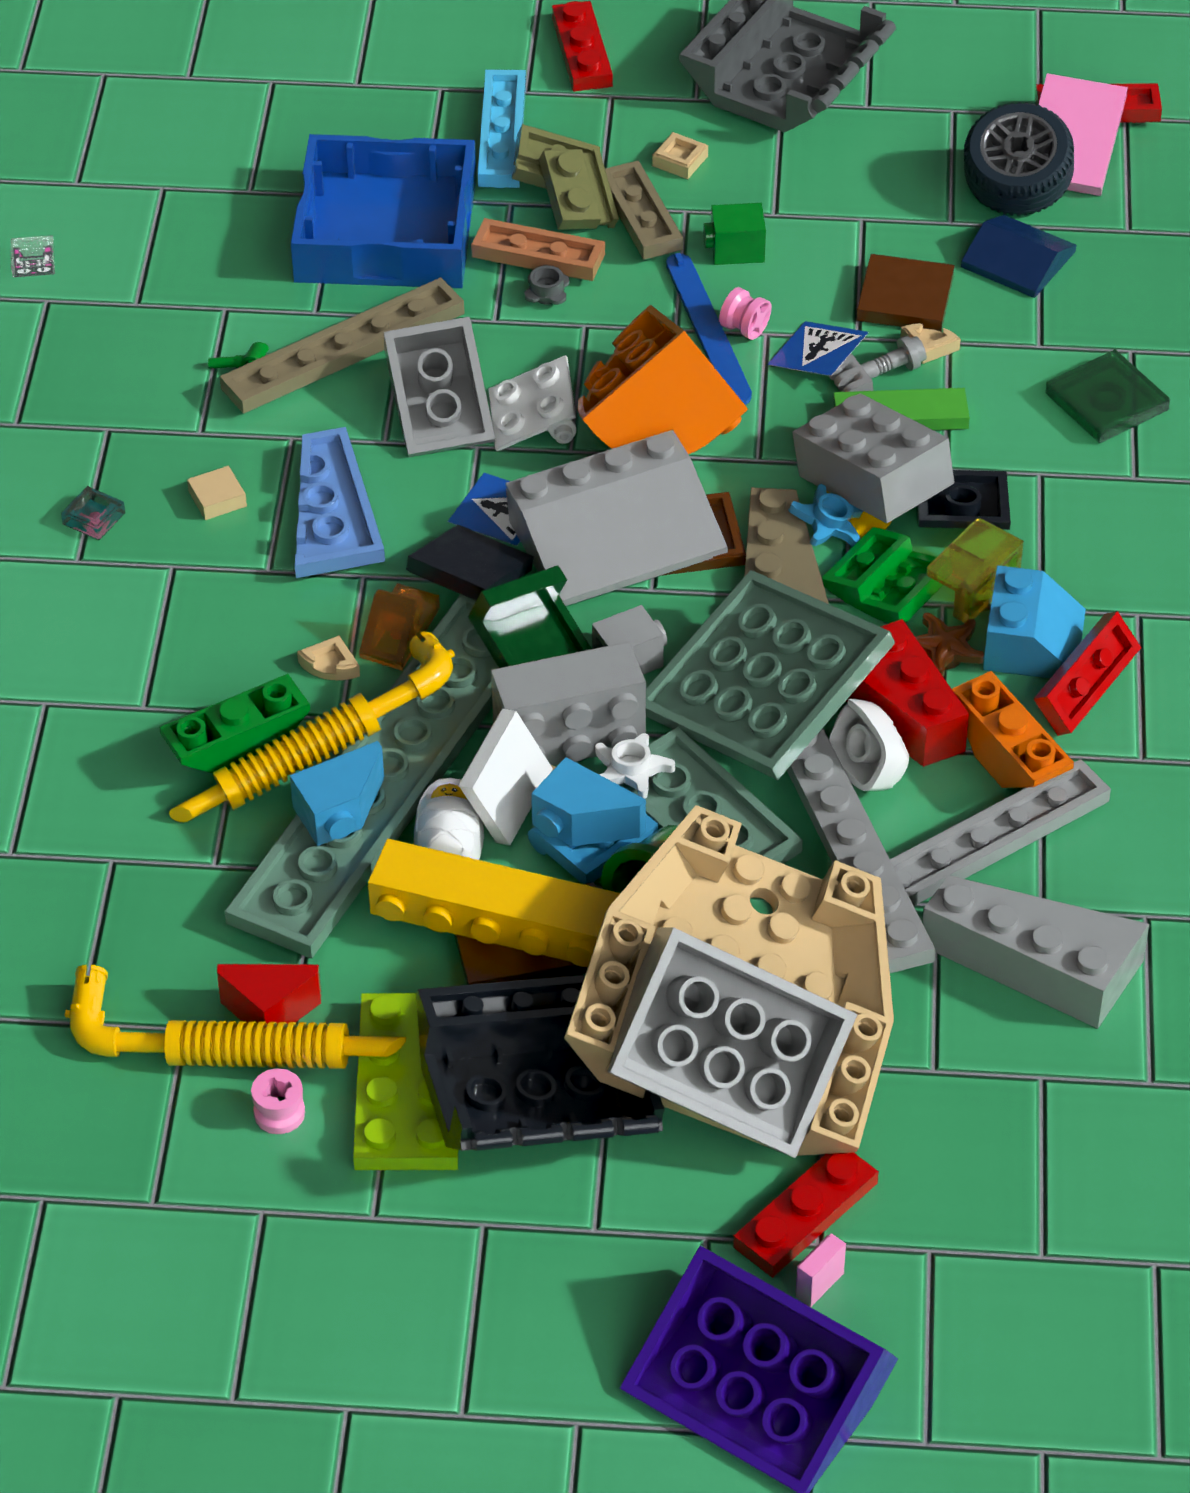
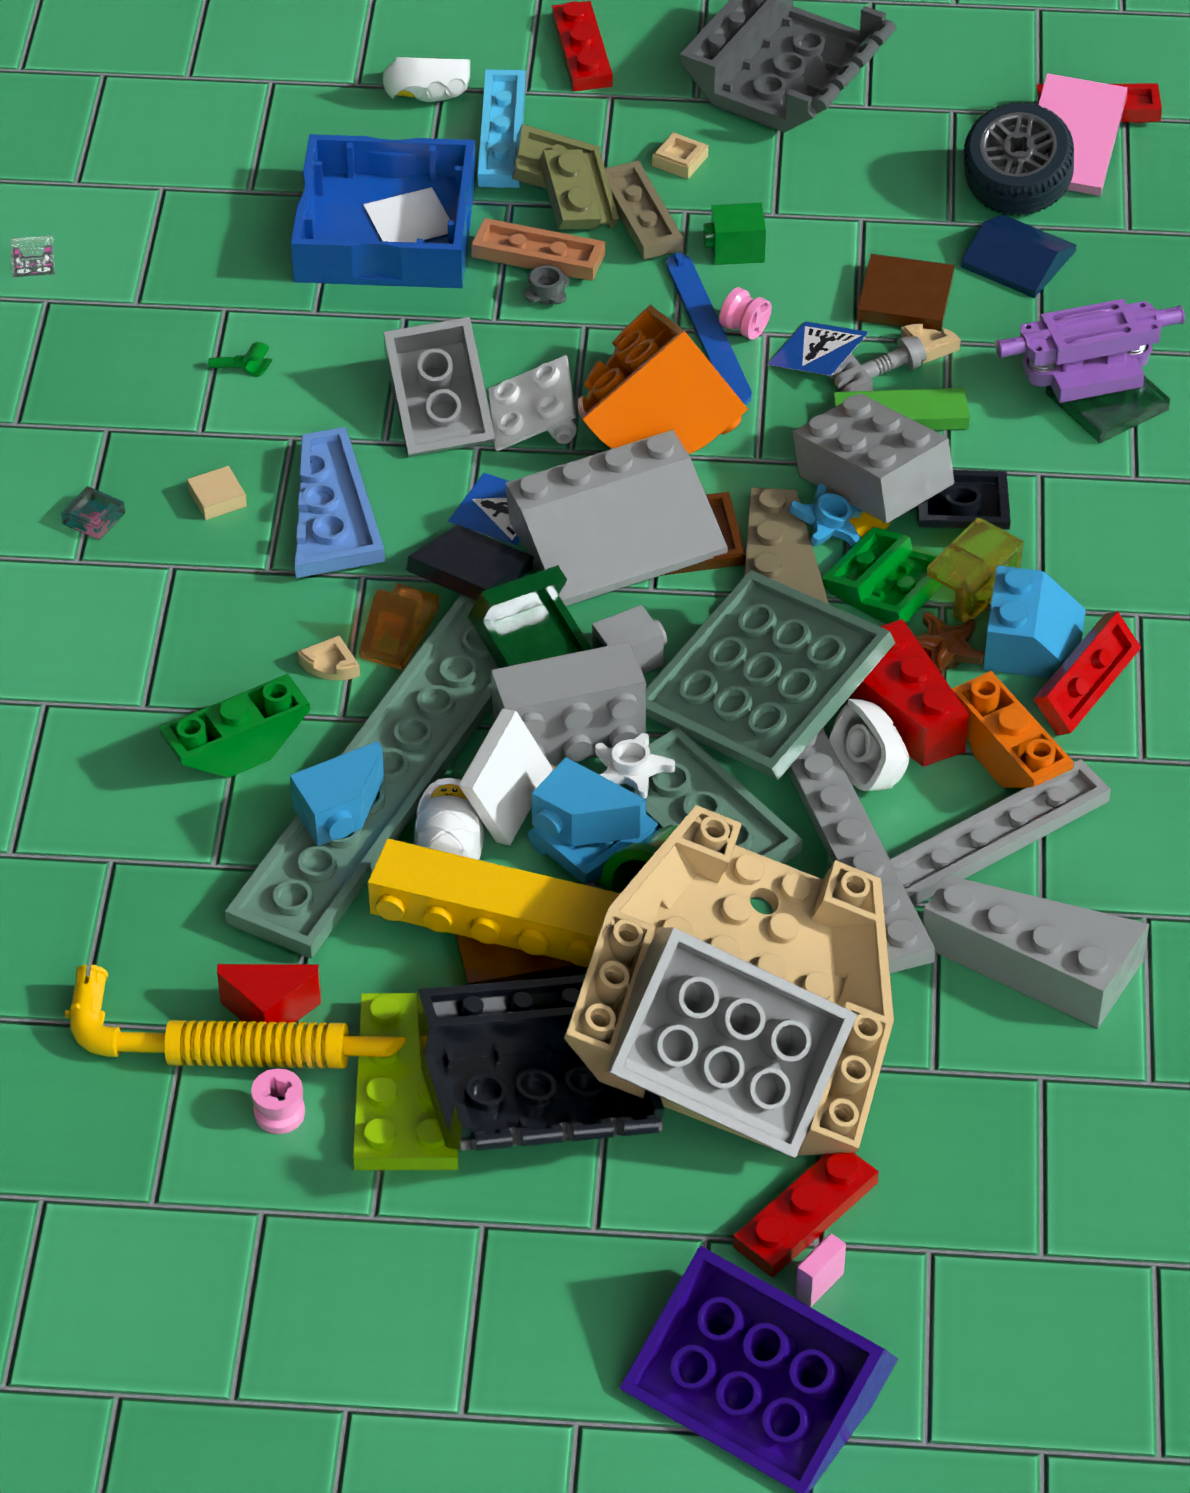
(320, 737): yellow piece -> none
(337, 346): dark tan plate -> none
(409, 217): none -> white sticker
(426, 78): none -> white piece
(1090, 347): none -> medium lavender piece

